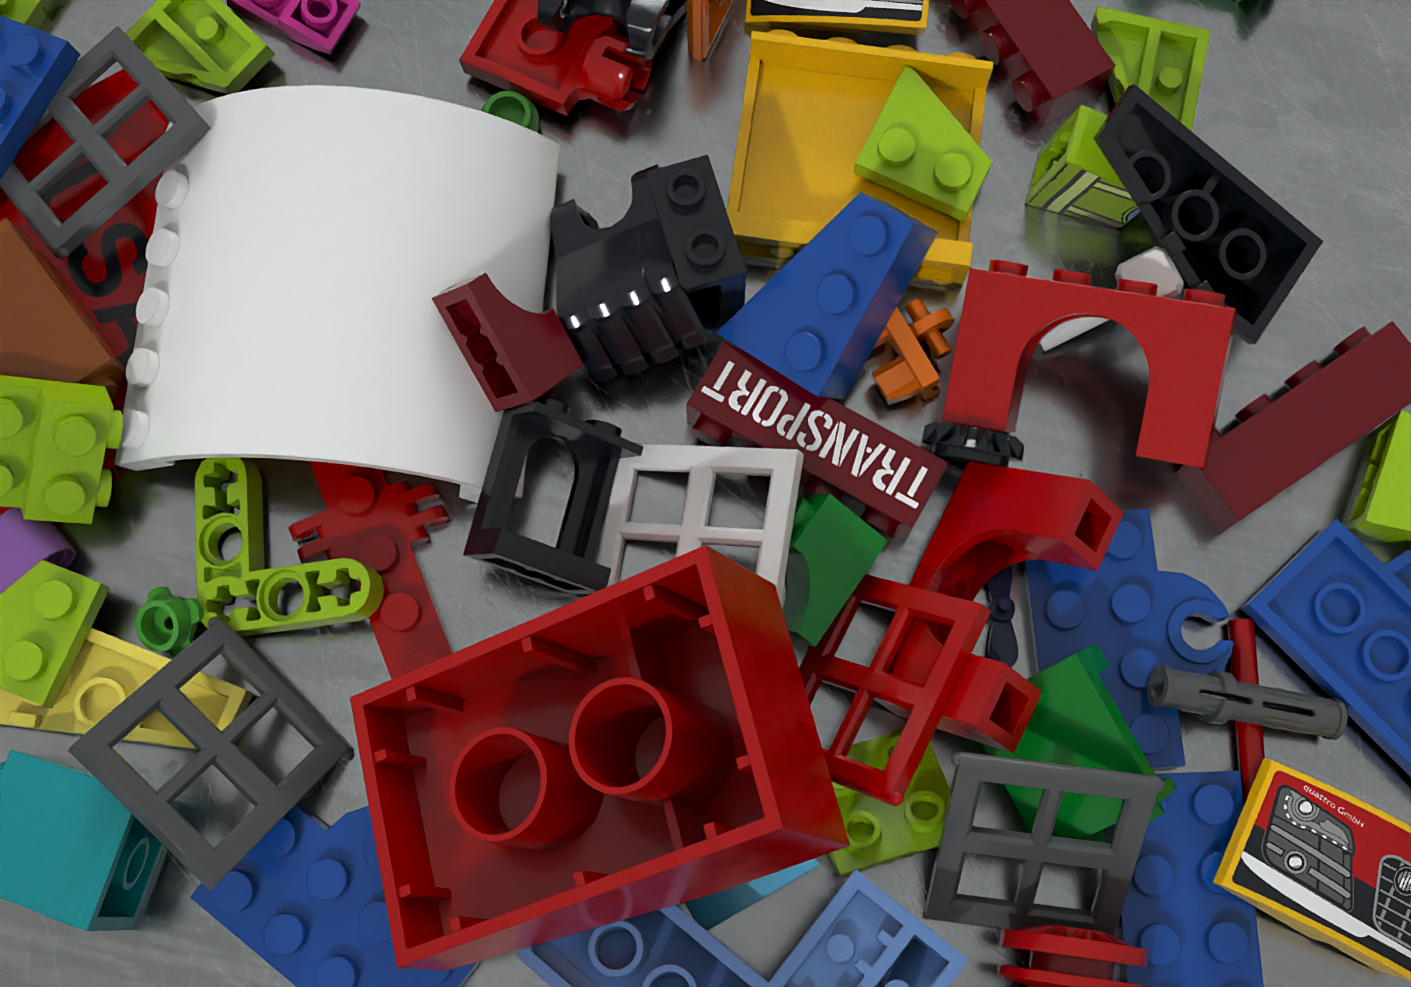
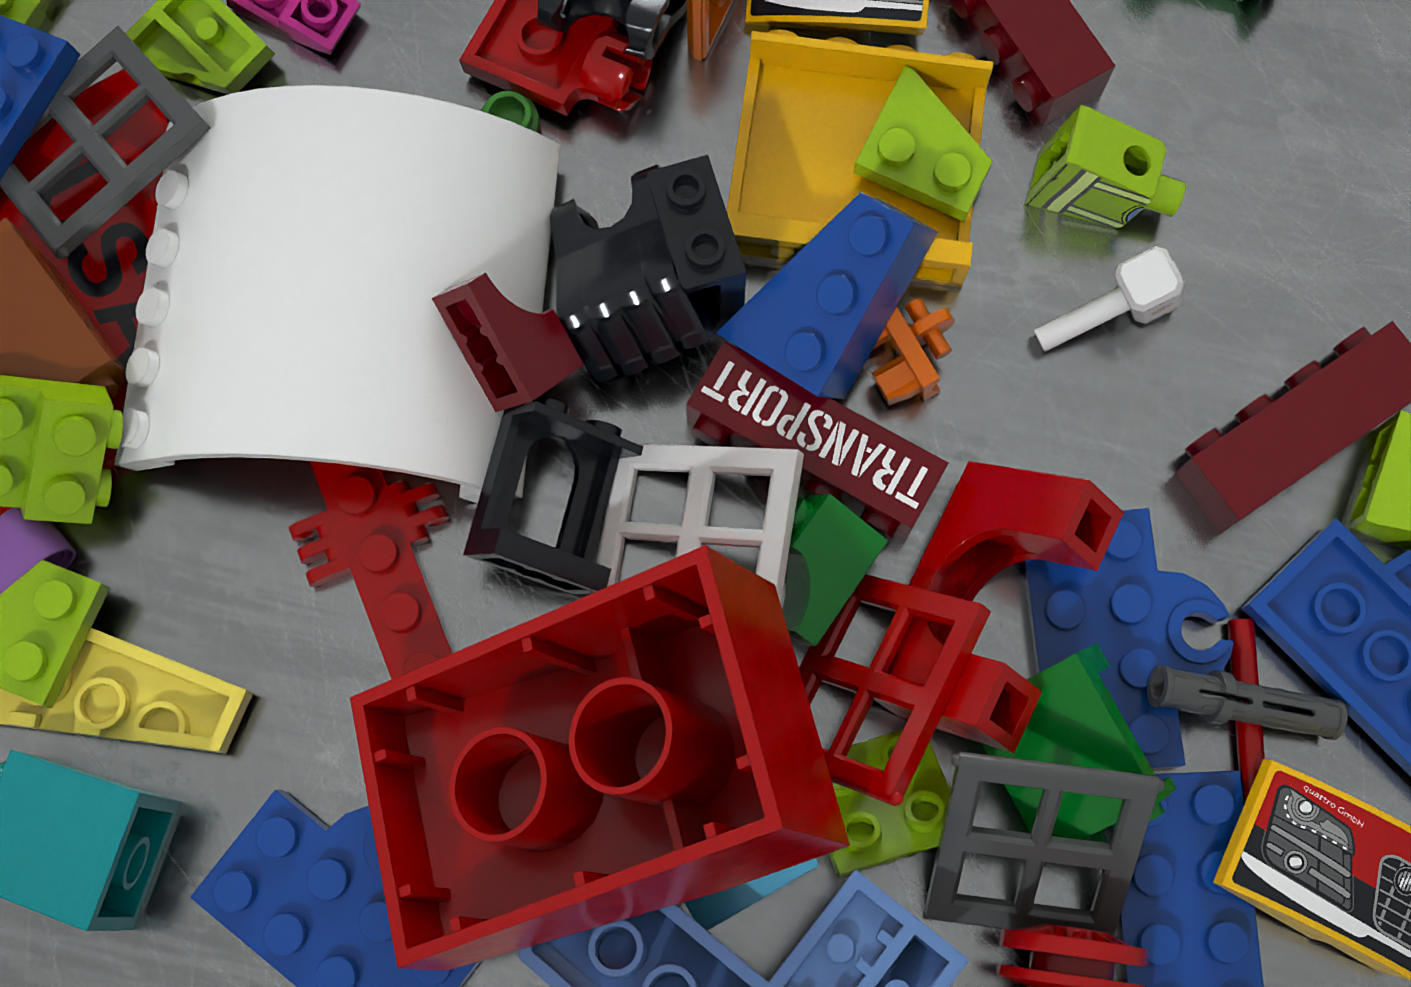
(155, 624): bright green plate -> none
(216, 747): dark grey window -> none
(246, 573): lime beam -> none
(972, 444): black gear -> none
(1002, 638): dark blue piece -> none
(1156, 56): lime wing -> none
(1182, 341): red arch -> none
(1206, 212): black wedge -> none

